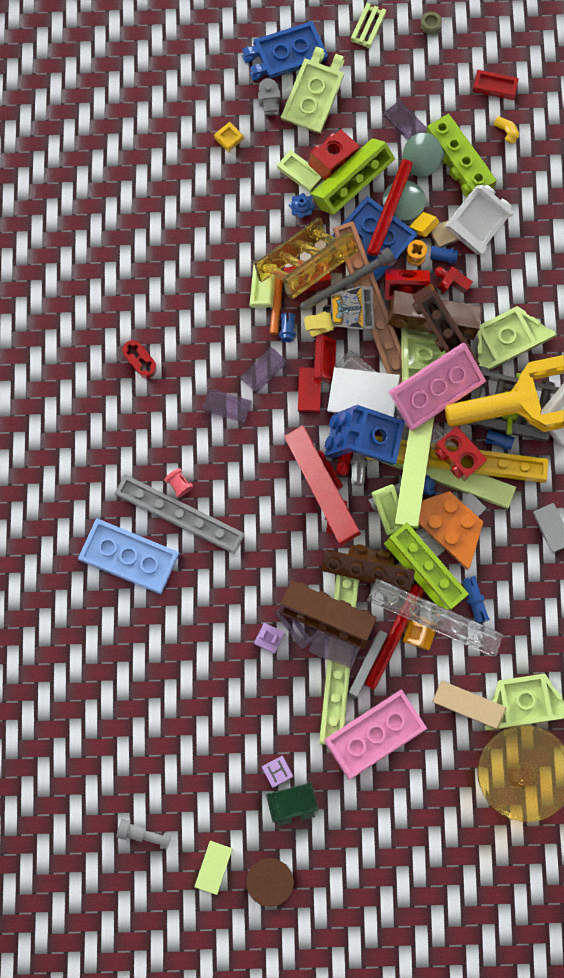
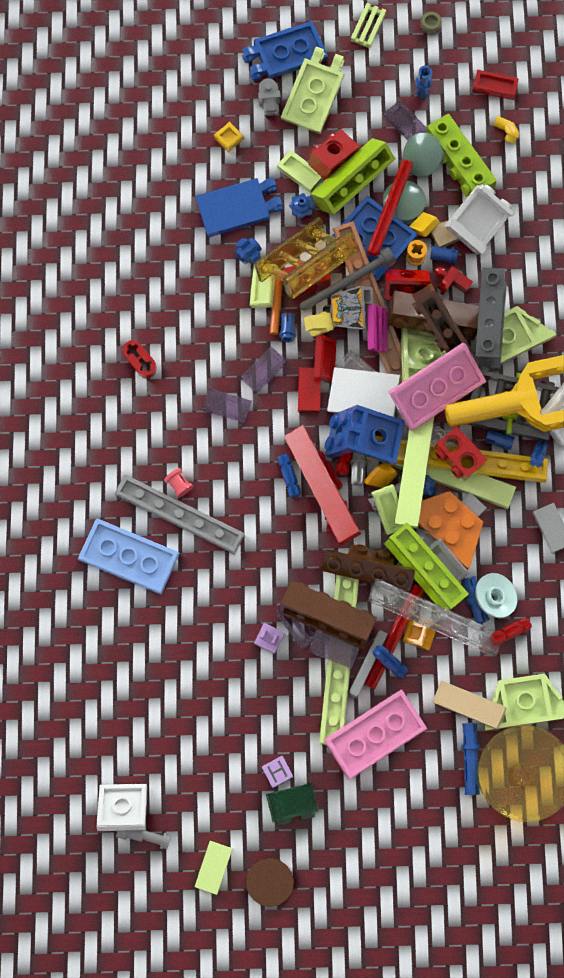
(122, 807): none -> white tile
(237, 206): none -> blue tile
(248, 251): none -> blue gear
(289, 476): none -> blue axle
(377, 328): none -> dark pink tile
(381, 475): none -> light orange slope
(390, 661): none -> blue axle
(424, 81): none -> blue pin
(449, 560): none -> light grey tile
(470, 749): none -> blue pin
(491, 318): none -> dark grey fence
(503, 592): none -> light aqua dish
(510, 631): none -> red axle
(538, 454): none -> blue axle

